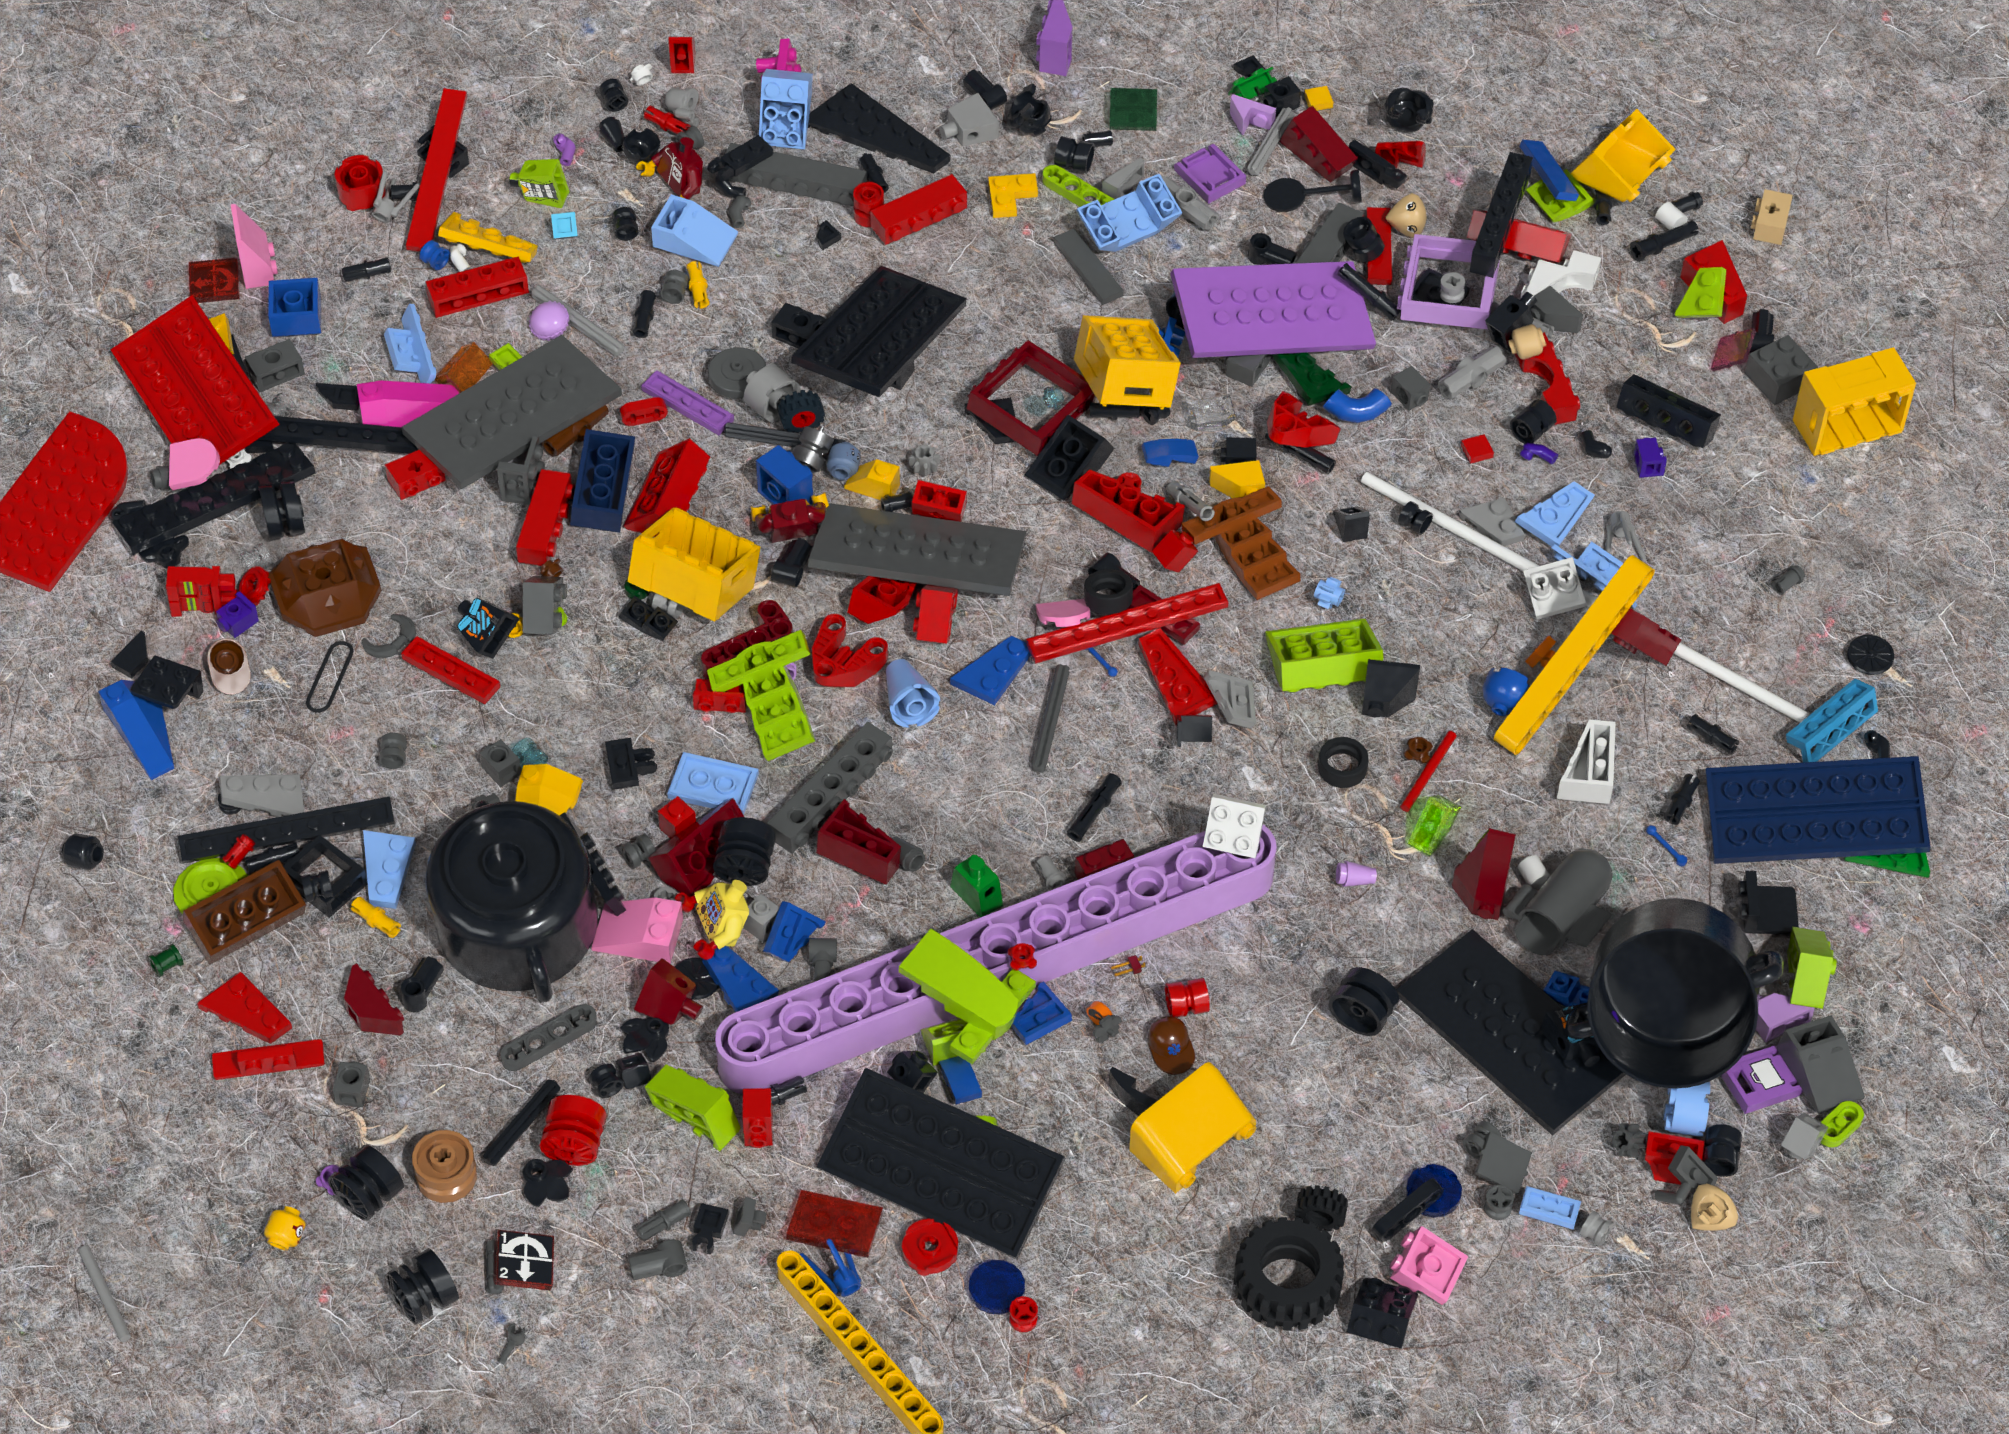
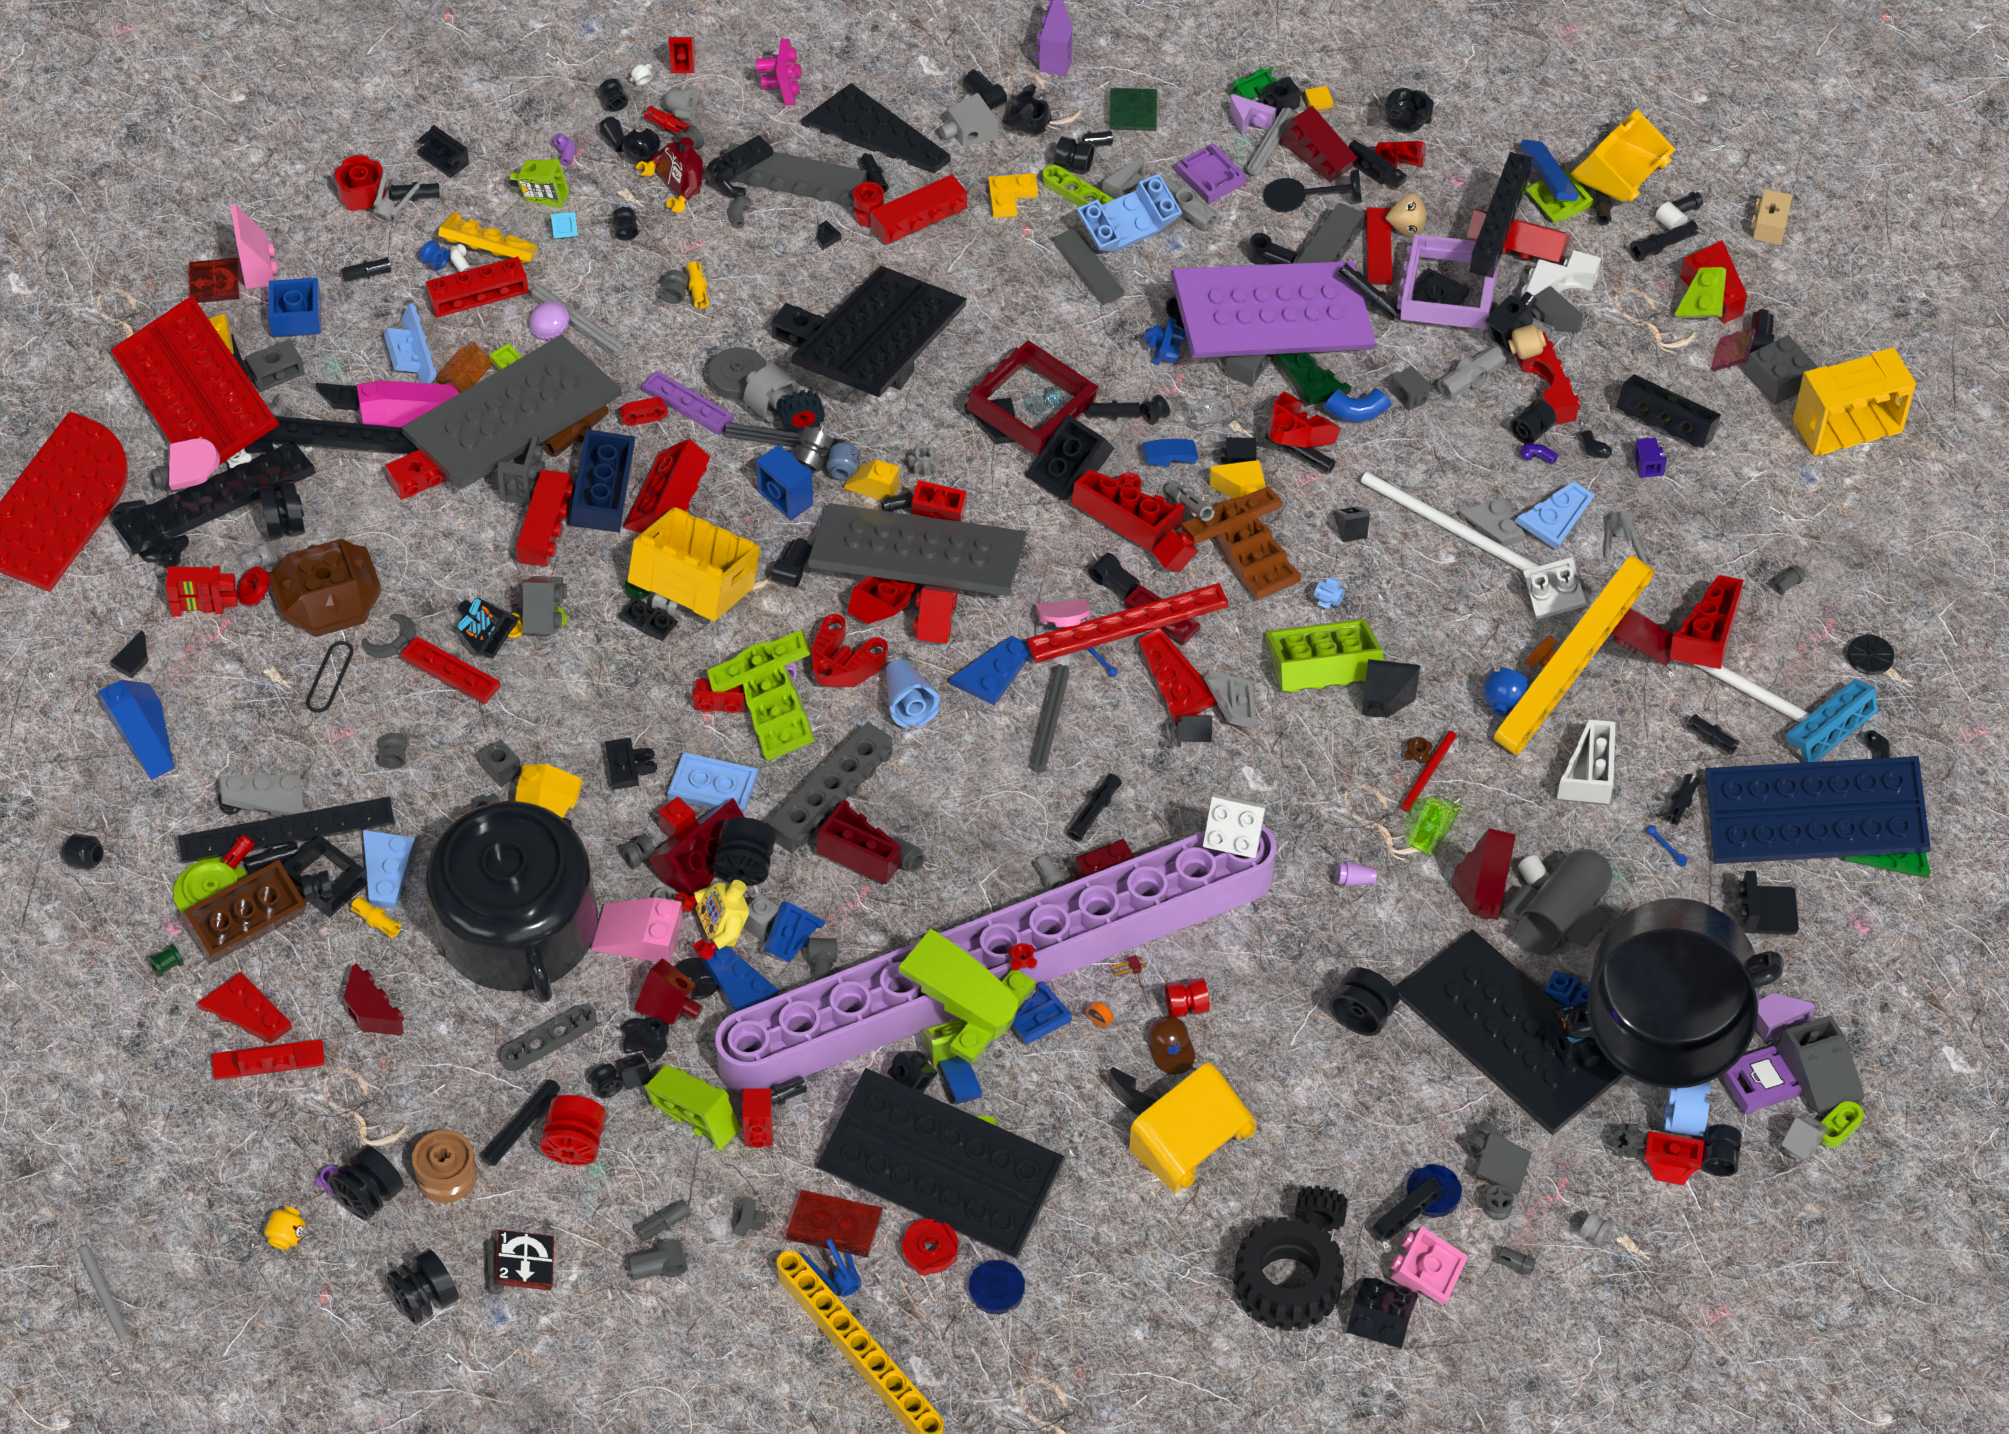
(167, 682): black bracket -> none
(228, 666): cap -> none
(237, 615): dark purple brick -> none
(354, 1093): dark grey brick -> none
(421, 984): black piece -> none
(436, 169): red tile -> none
(513, 1340): dark grey hand -> none
(528, 753): clear light blue wheel -> none
(549, 1183): black plate -> none
(551, 568): reddish brown plate -> none
(601, 876): black wing -> none
(644, 314): black pin -> none
(692, 231): light blue slope -> none
(709, 1224): black plate -> none
(771, 626): dark red beam -> none
(785, 108): light blue slope -> none
(791, 518): dark red torso -> none
(977, 886): green torso -> none
(1021, 1307): red wheel -> none
(1107, 1027): dark grey plant -> none
(1108, 580): black tyre -> none
(1126, 354): yellow container -> none
(1247, 66): black tile -> none
(1347, 746): black tyre -> none
(1363, 239): black wheel -> none
(1415, 518): black wheel -> none
(1452, 287): light grey wheel -> none
(1477, 448): red tile -> none
(1517, 1260): none -> dark grey pin
(1550, 1207): light blue plate -> none
(1594, 564): light blue bracket -> none
(1690, 1172): dark grey plate -> none
(1709, 627): none -> red wedge
(1712, 1209): tan piece -> none
(1812, 965): lime wedge -> none

